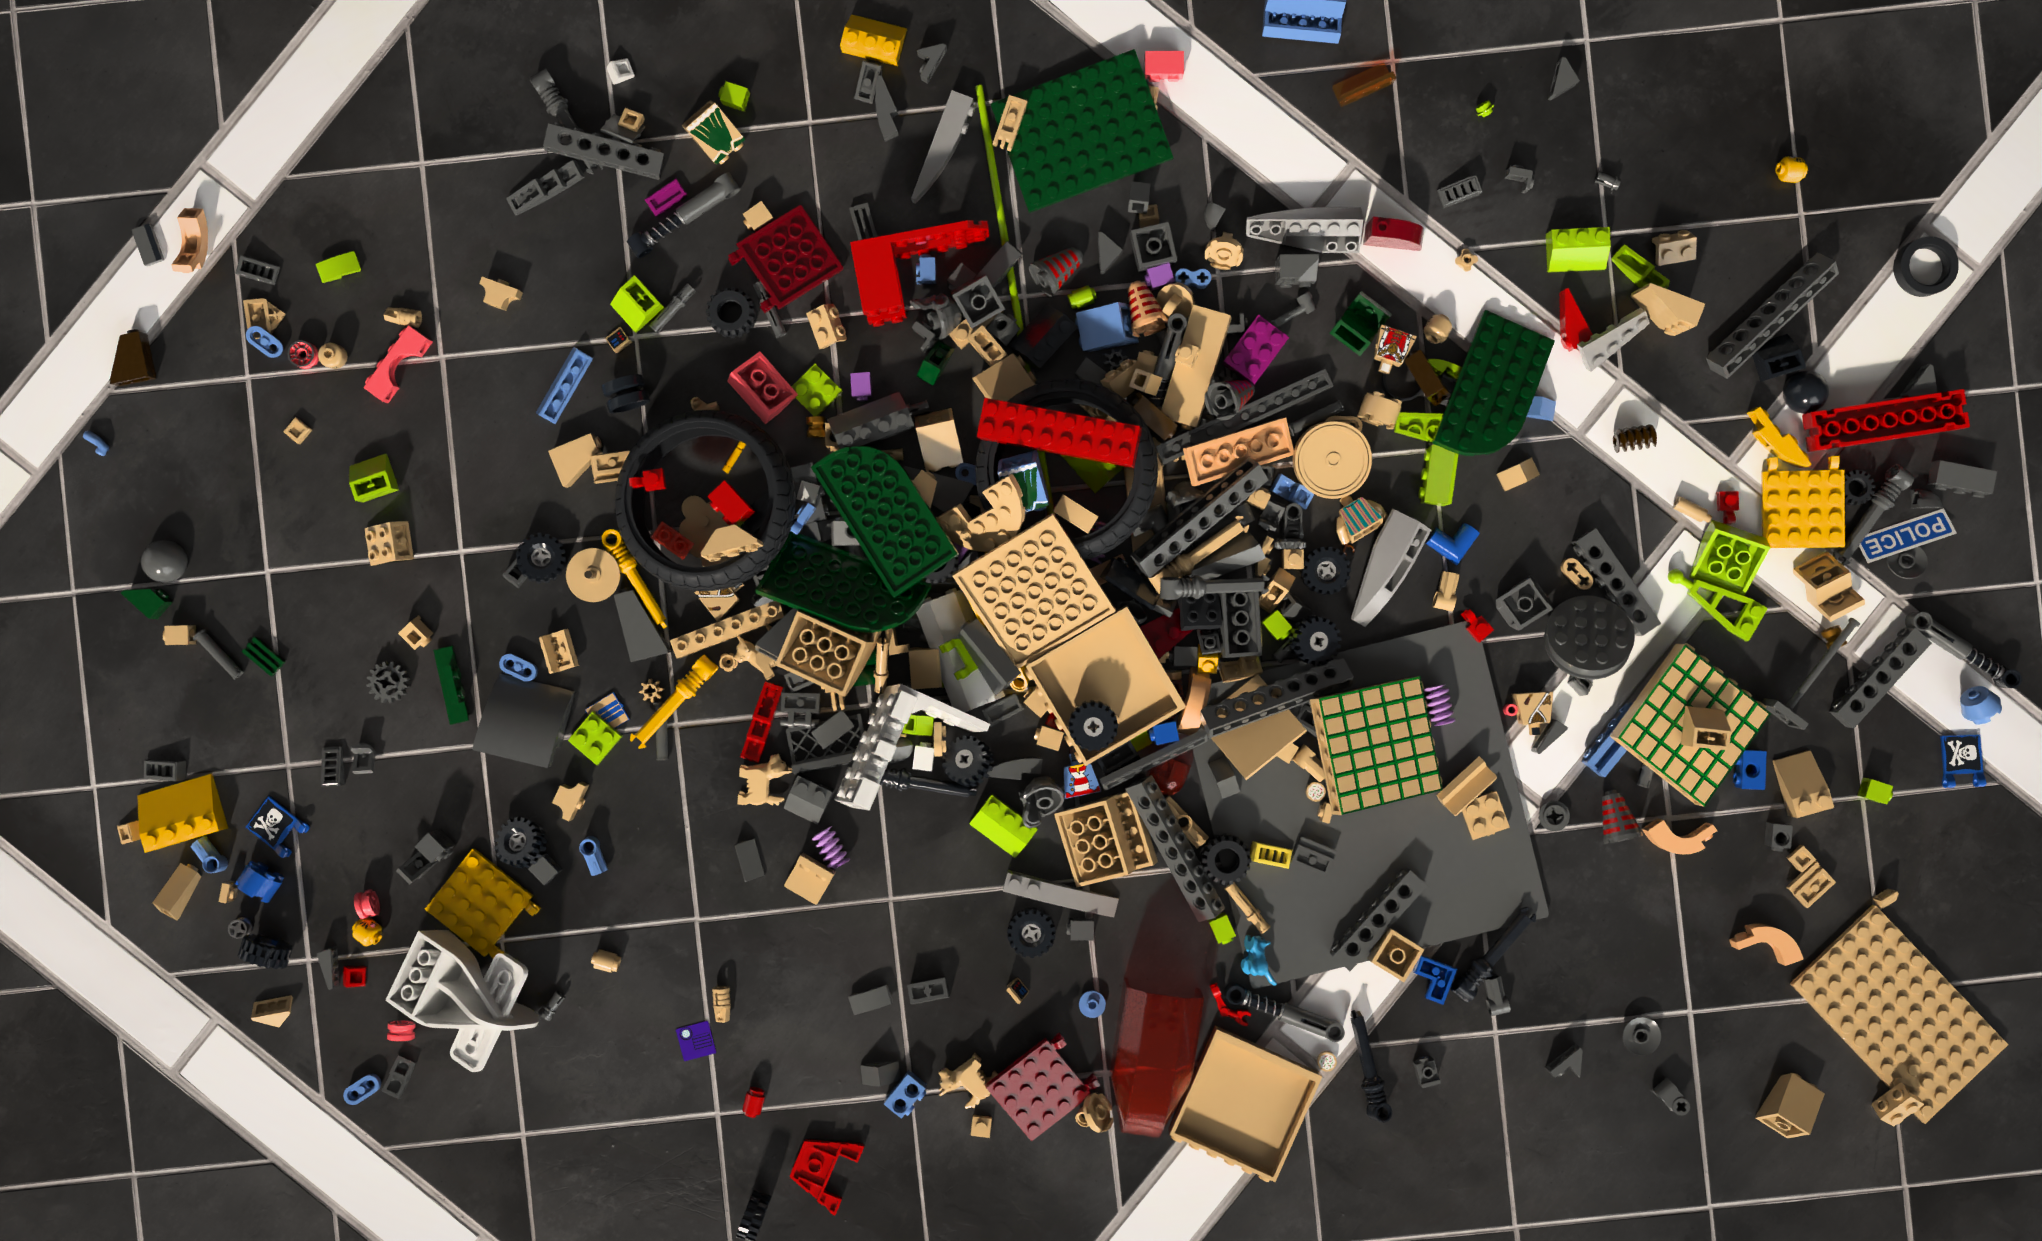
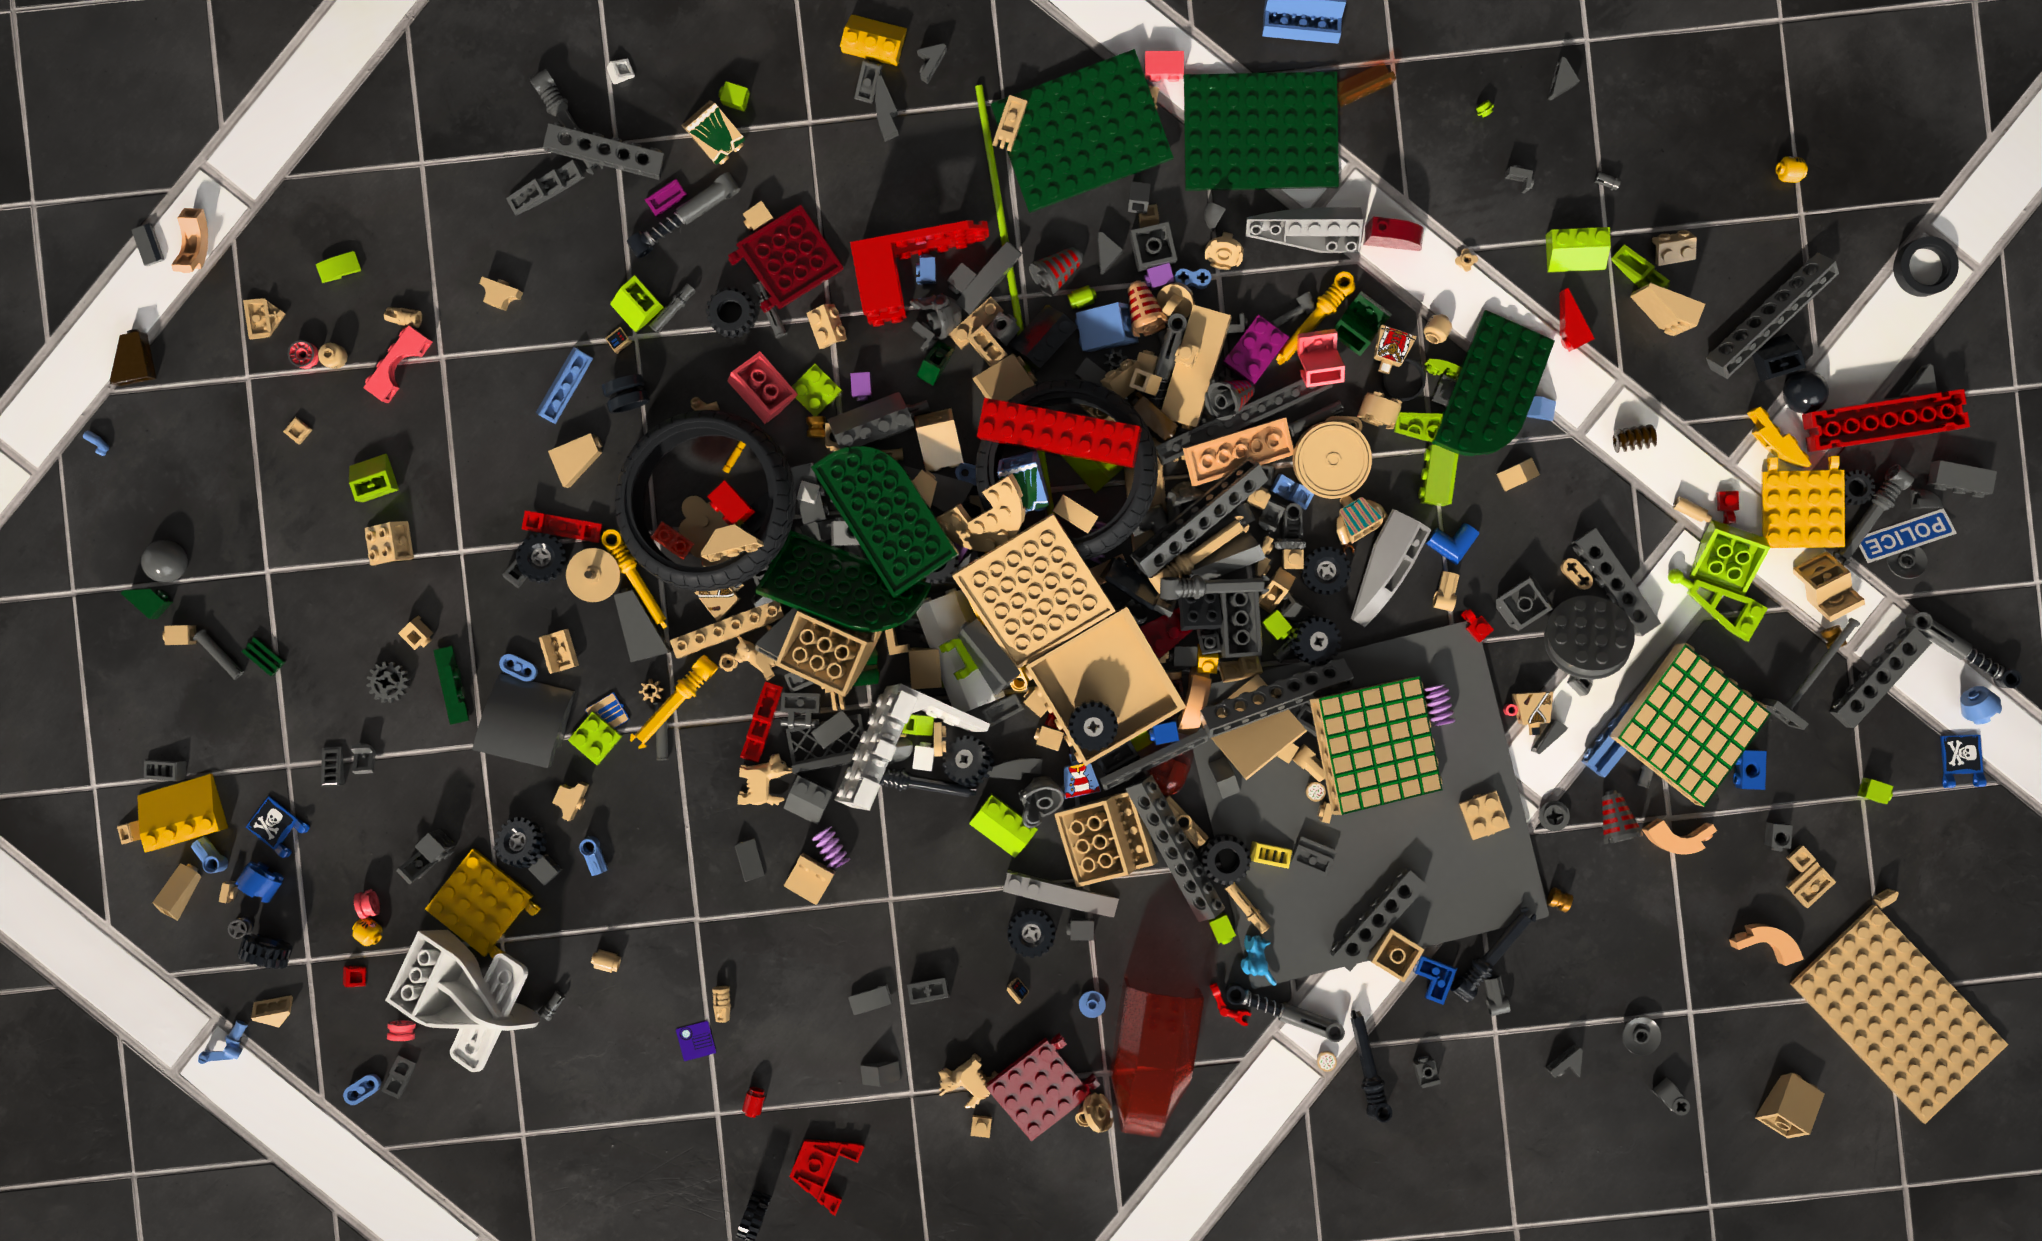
(232, 1047): none -> medium blue pin
(242, 265): dark grey slope -> none
(264, 342): medium blue plate -> none
(329, 965): dark grey slope -> none
(561, 526): none -> red slope
(607, 466): tan plate -> none
(611, 128): dark grey piece -> none
(631, 120): tan slope -> none
(651, 479): red plate -> none
(804, 513): medium blue plate -> none
(859, 208): dark grey tile -> none
(881, 672): tan pin -> none
(902, 1092): medium blue brick -> none
(948, 134): light grey slope -> none
(977, 300): dark grey slope -> none
(1244, 1104): tan panel -> none
(1261, 131): none -> dark green plate
(1296, 270): dark grey slope -> none
(1320, 358): none -> coral piece
(1325, 306): none -> yellow piece
(1427, 377): dark brown slope -> none
(1466, 786): tan panel -> none
(1473, 180): dark grey slope -> none
(1560, 900): none -> pearl gold wheel
(1607, 343): light grey wing -> none
(1705, 728): tan slope -> none
(1802, 785): tan slope -> none
(1896, 1104): tan bracket -> none

